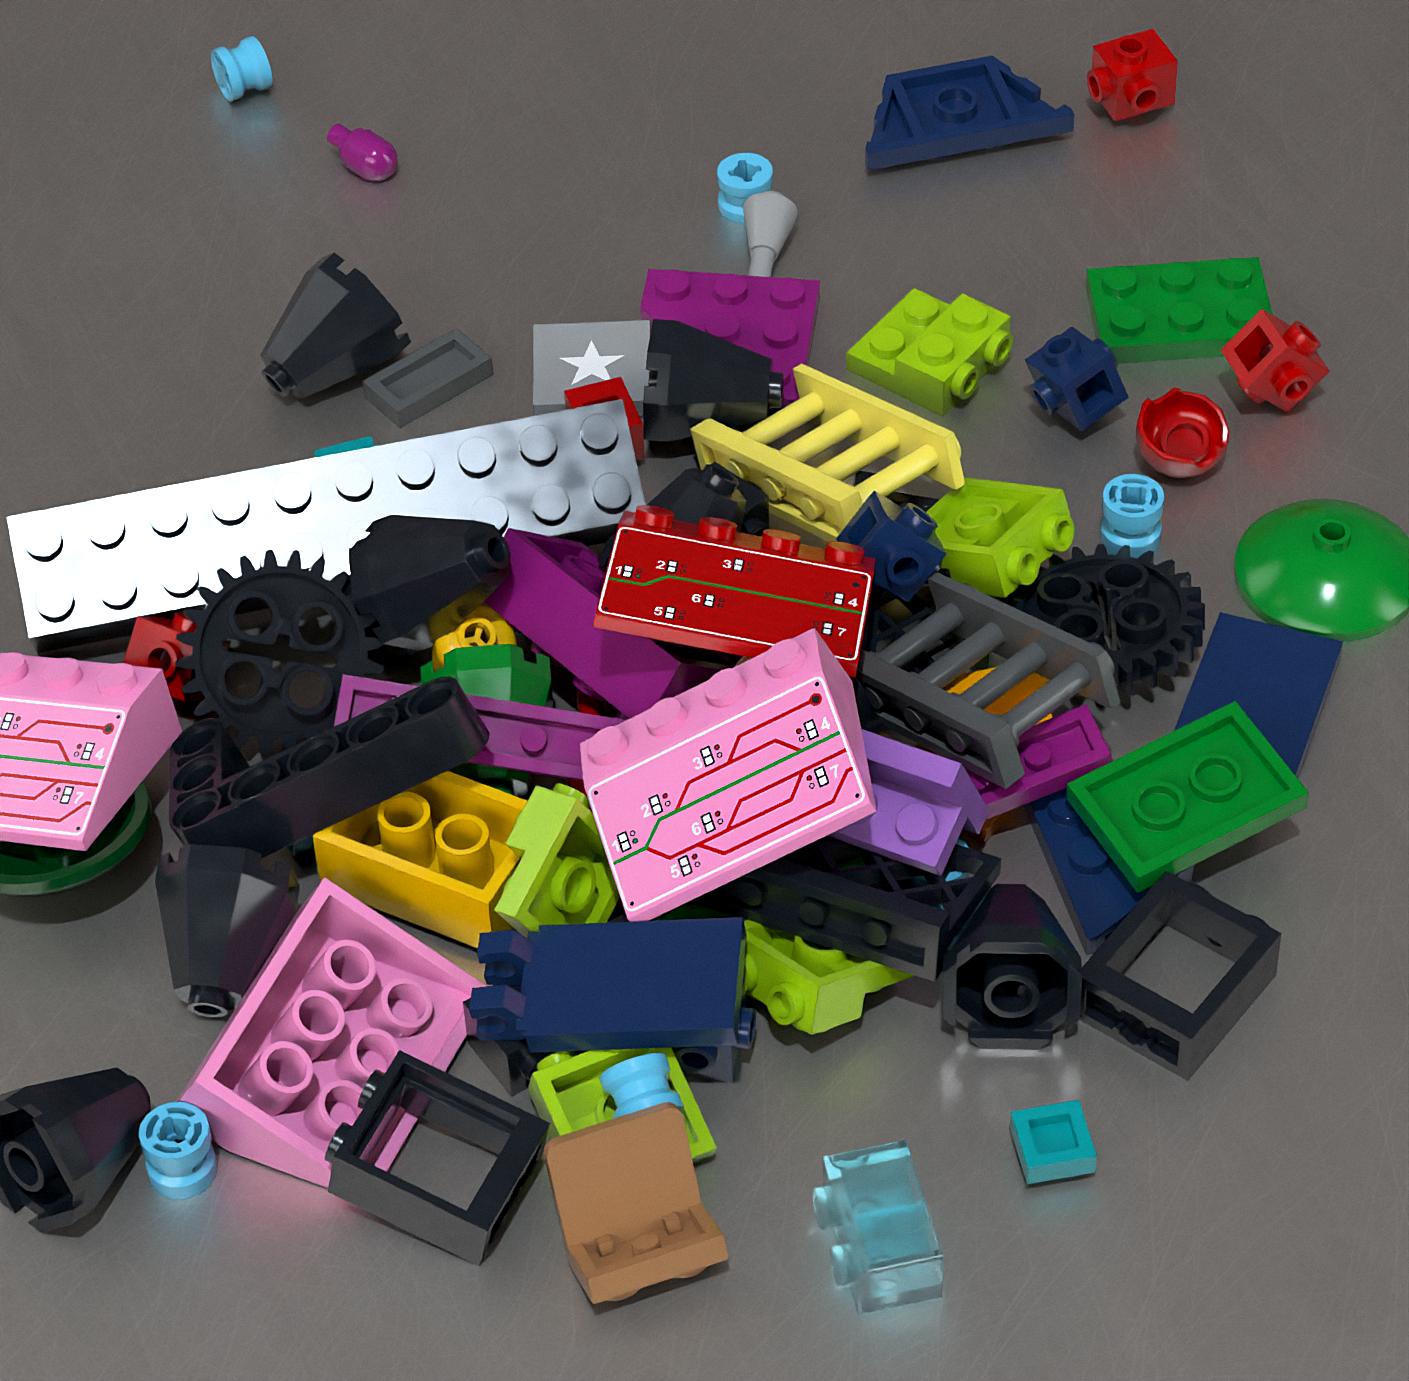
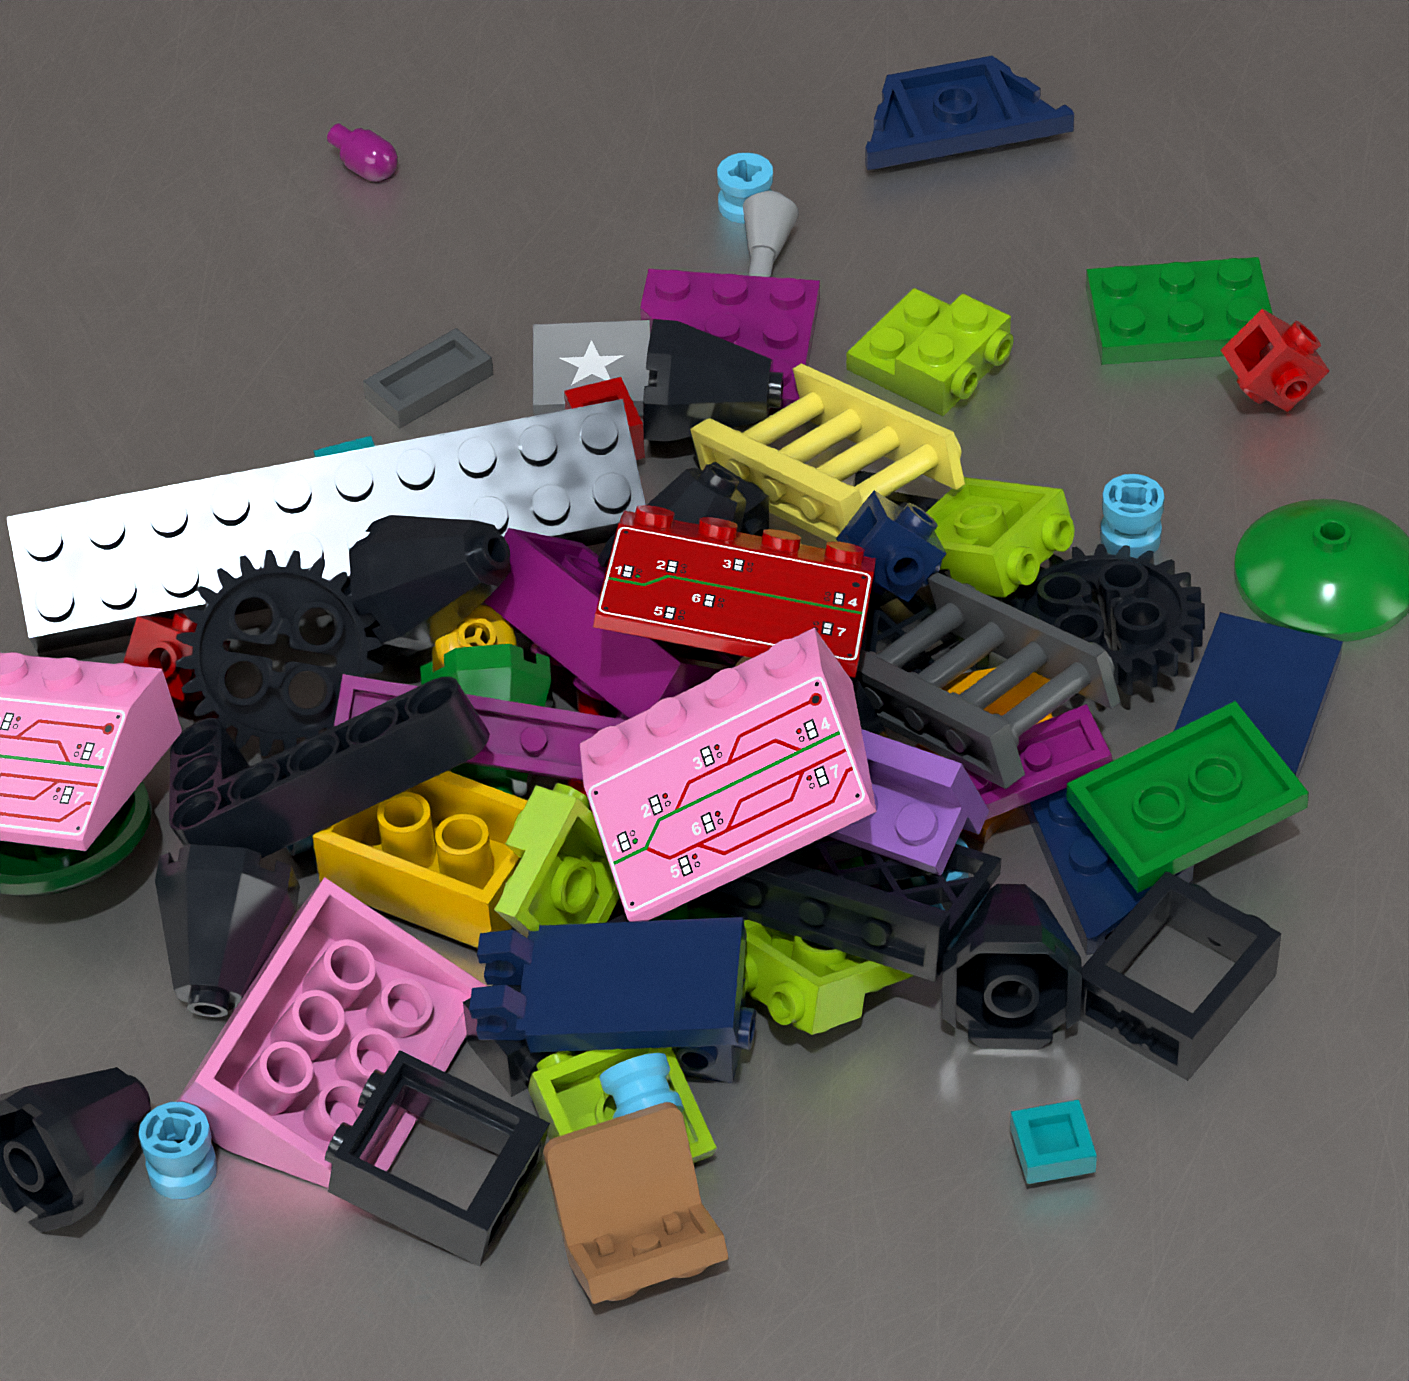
(241, 68): medium azure wheel -> none
(330, 331): black cone -> none
(880, 1227): clear light blue brick -> none
(1076, 378): dark blue brick -> none
(1133, 75): red brick -> none
(1182, 434): red hair -> none

